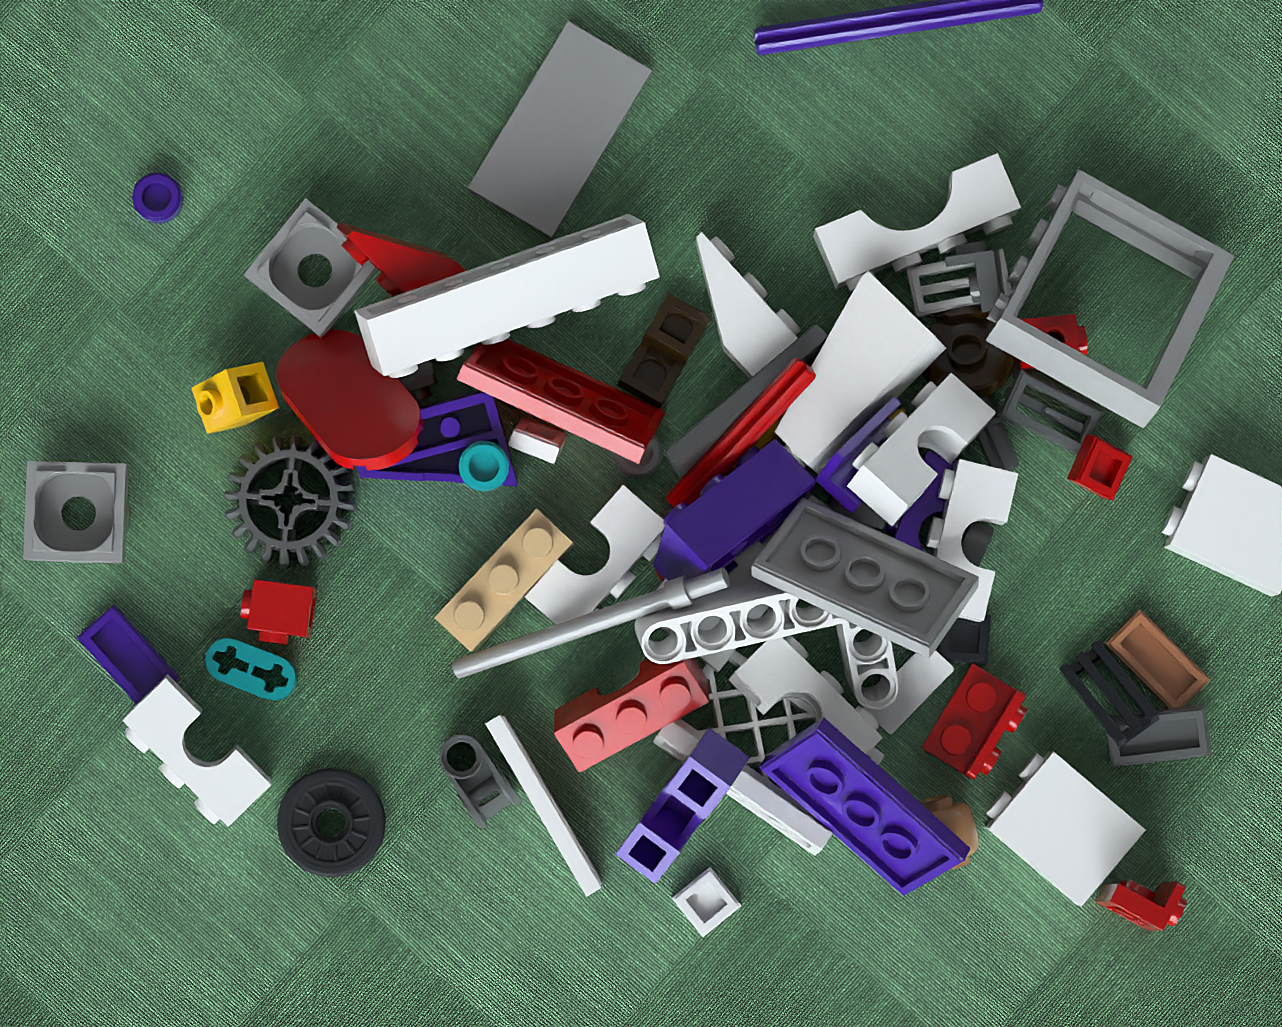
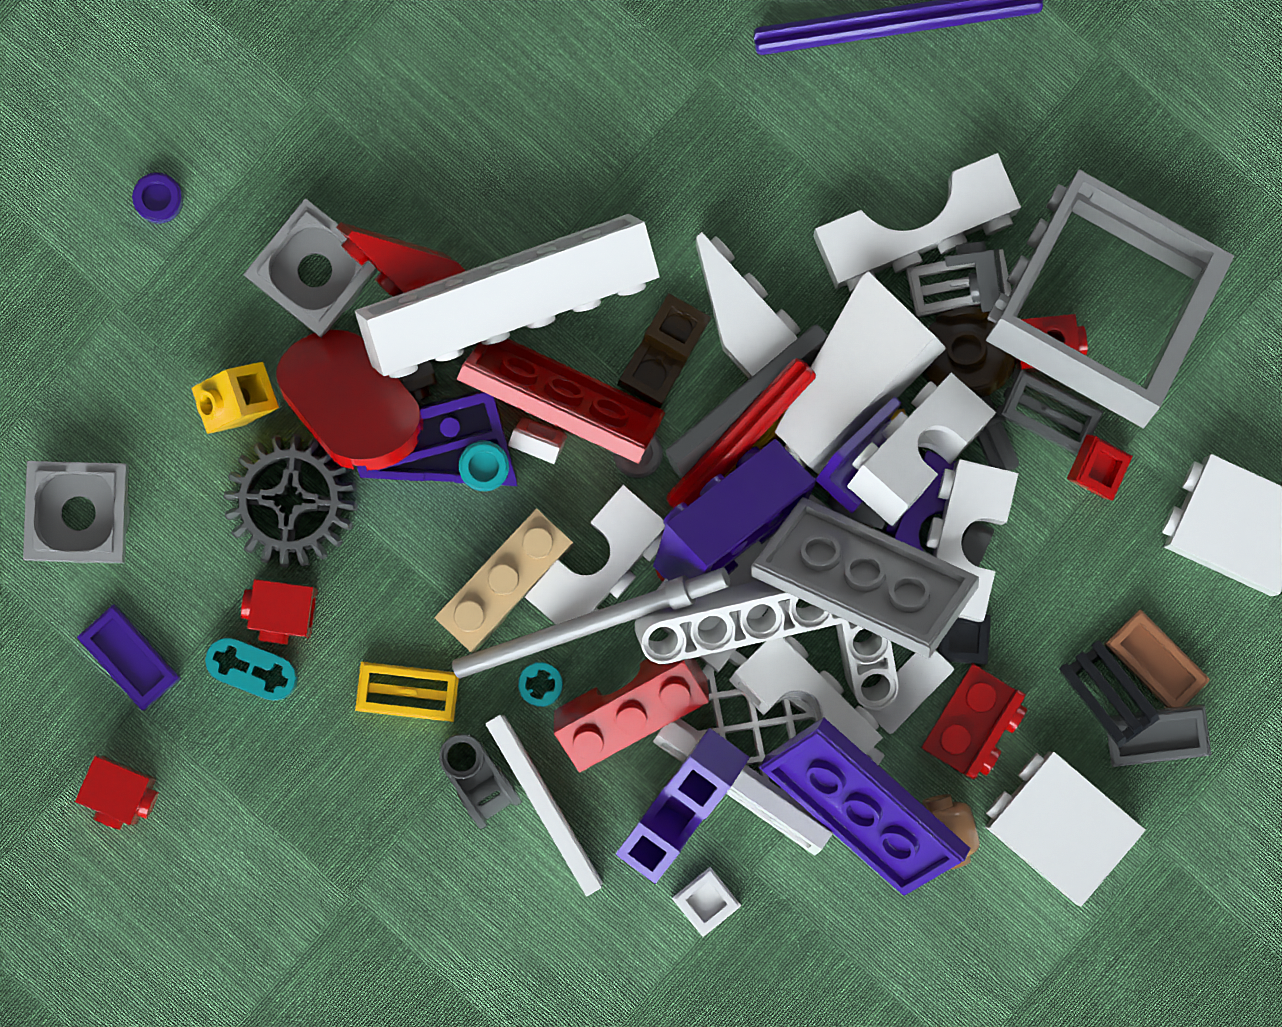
(117, 793): none -> red brick
(222, 785): white arch -> none
(363, 822): black wheel -> none
(365, 686): none -> yellow tile
(531, 672): none -> teal bush
(560, 130): light grey tile -> none
(1142, 906): red bracket -> none

